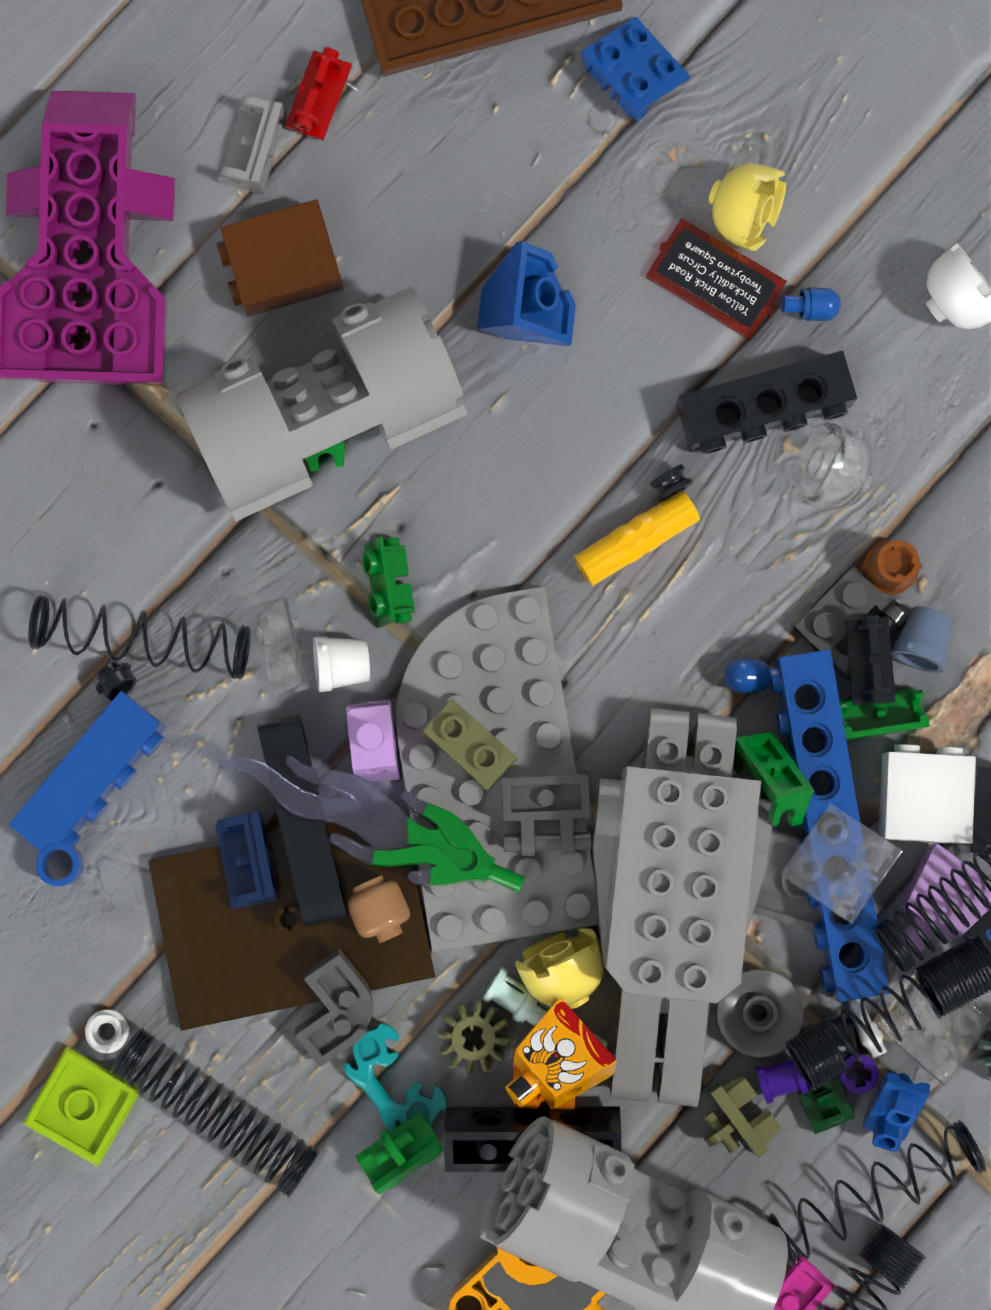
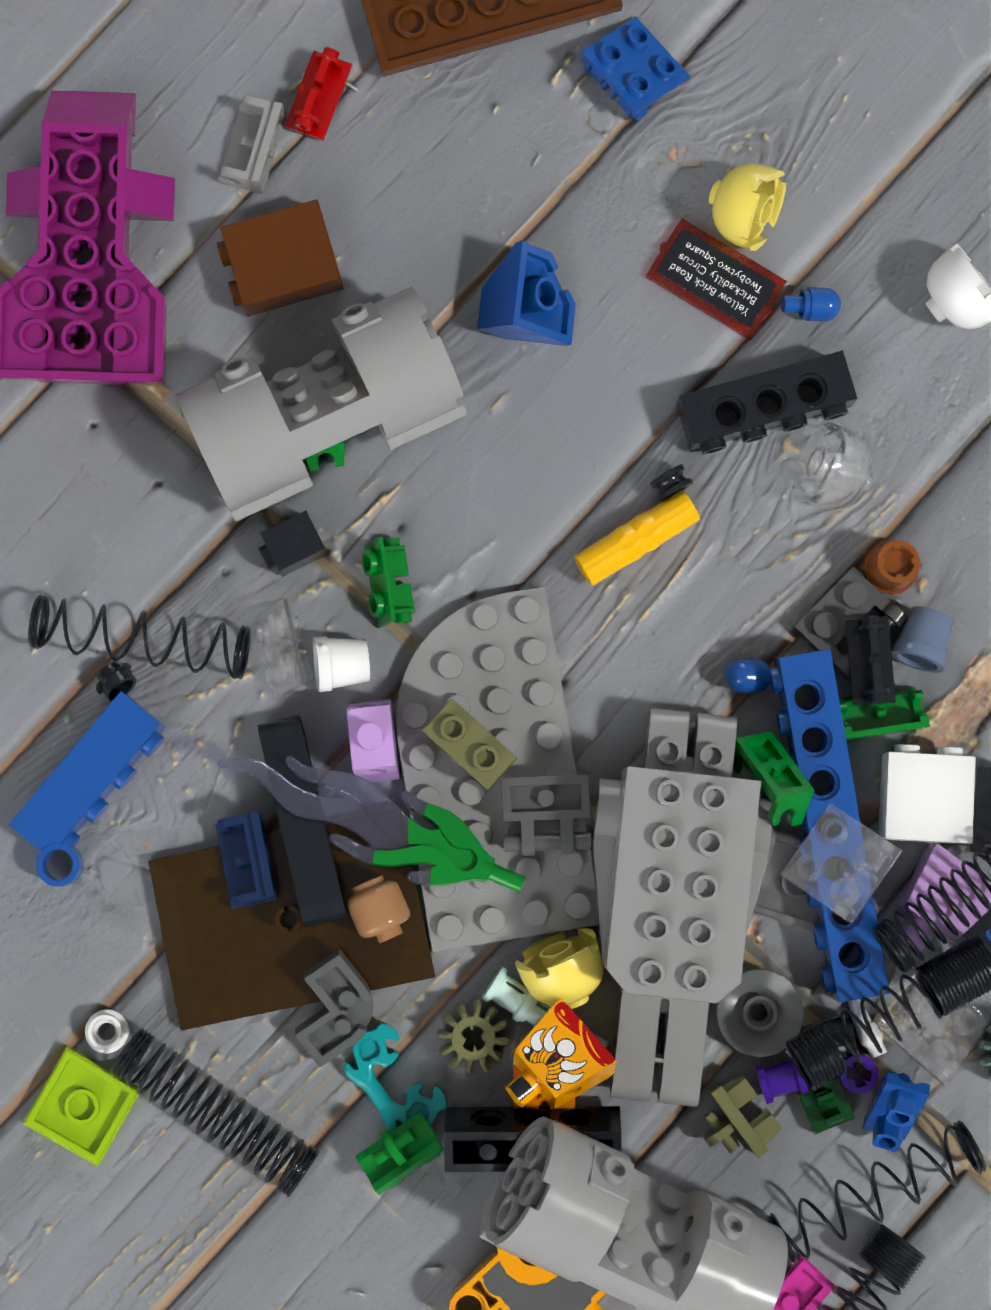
(292, 544): none -> black brick

